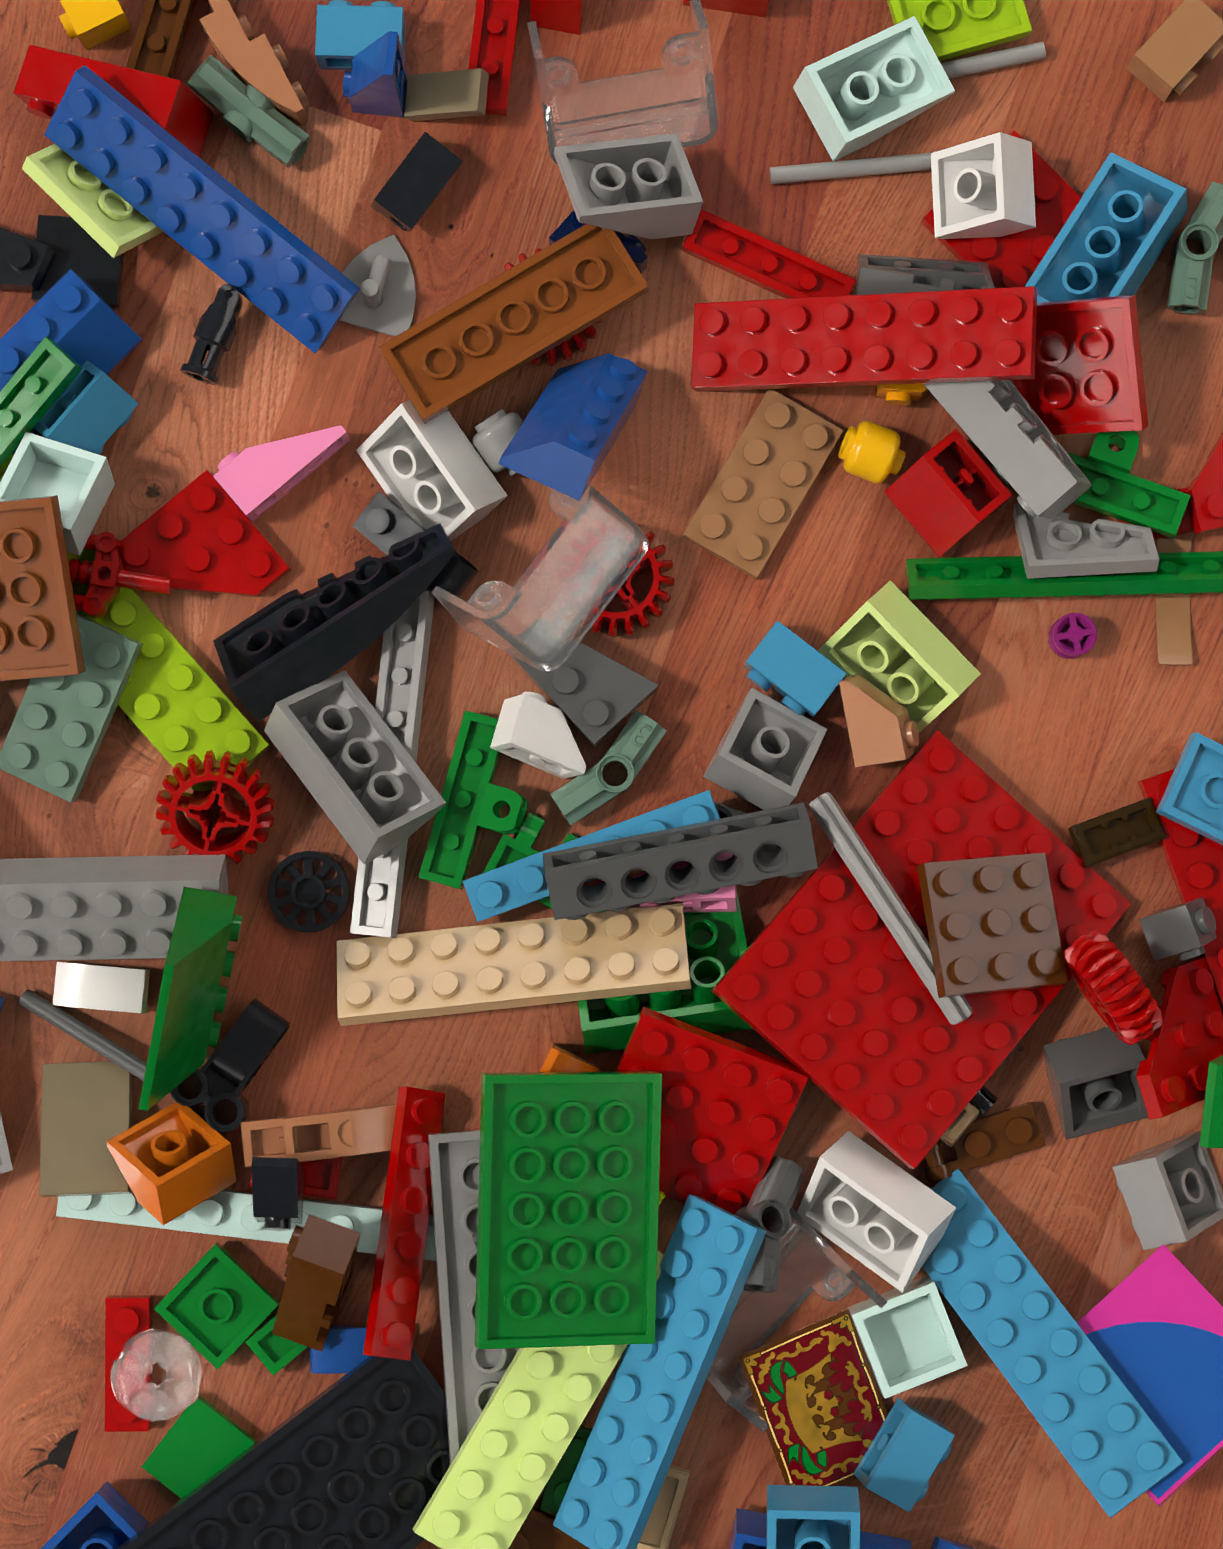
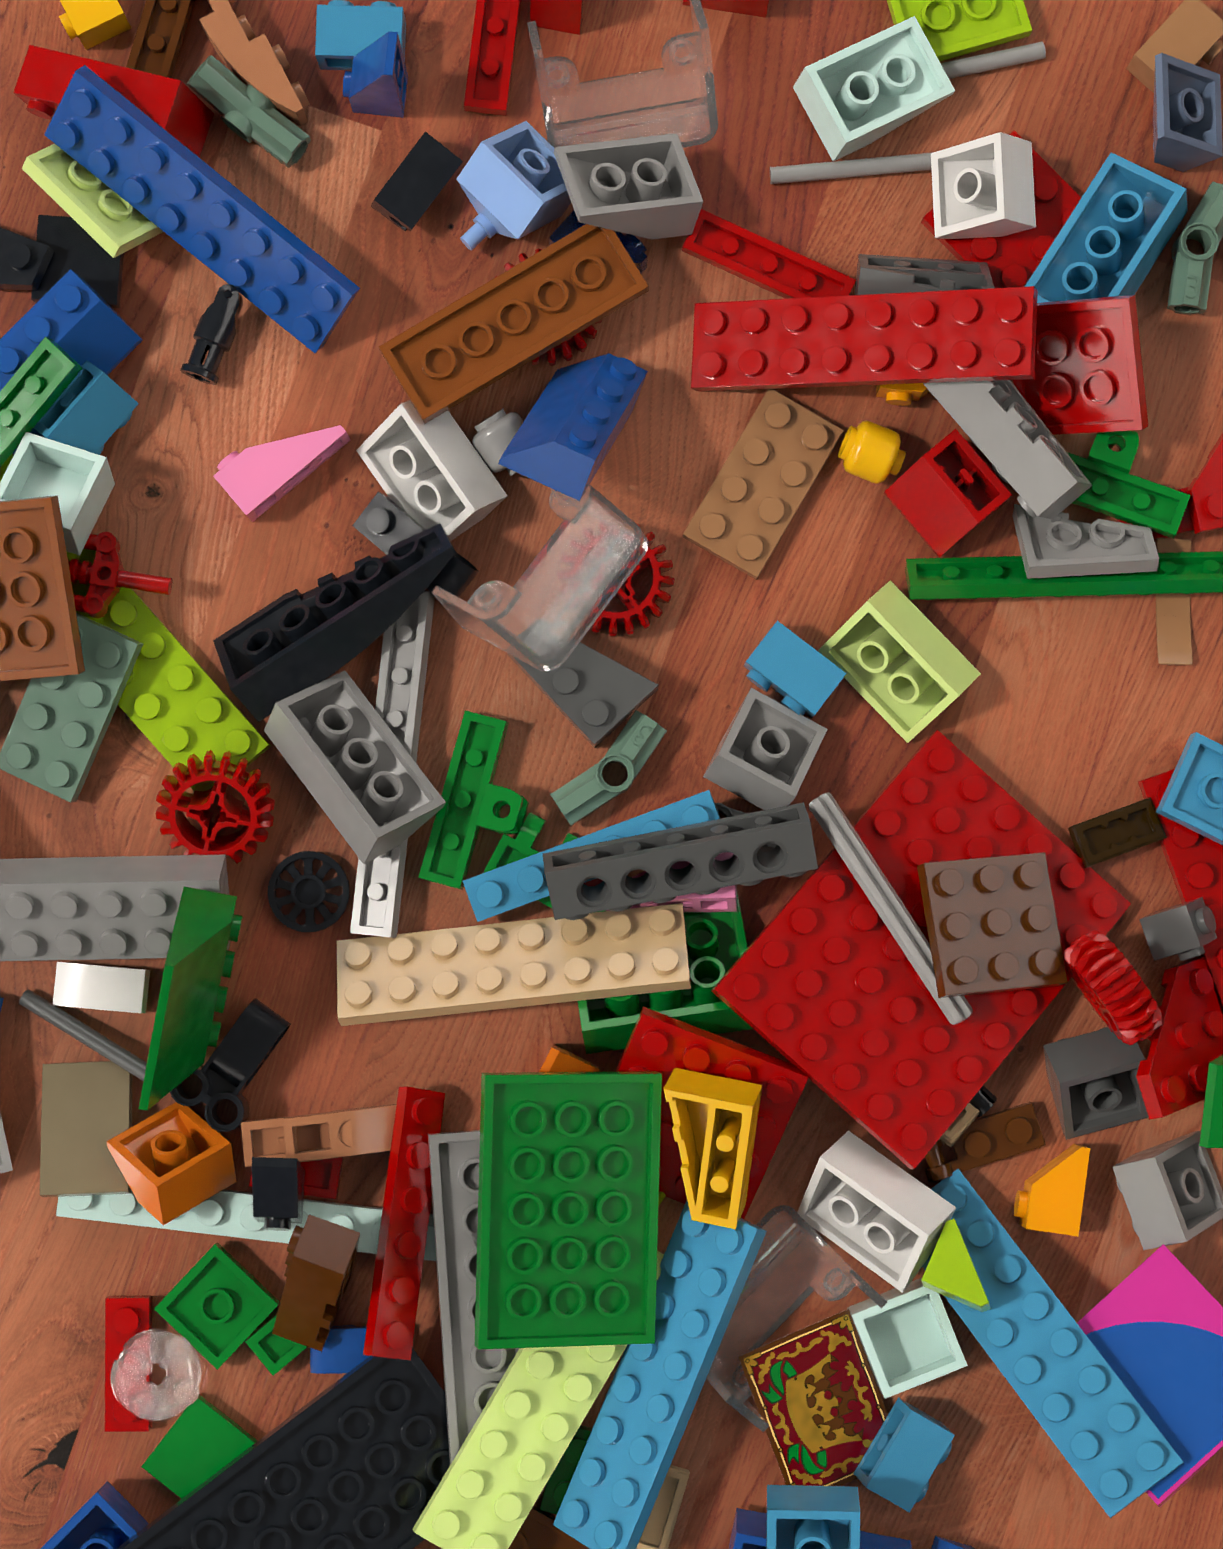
(203, 544): red plate -> none
(386, 289): light grey shield -> none
(446, 95): dark tan tile -> none
(512, 185): none -> light blue piece
(537, 736): white slope -> none
(716, 1140): none -> yellow wedge
(770, 1211): dark grey piece -> none
(876, 724): nougat slope -> none
(953, 1272): none -> lime slope
(1055, 1194): none -> light orange slope
(1080, 633): magenta wheel -> none
(1186, 114): none -> sand blue slope

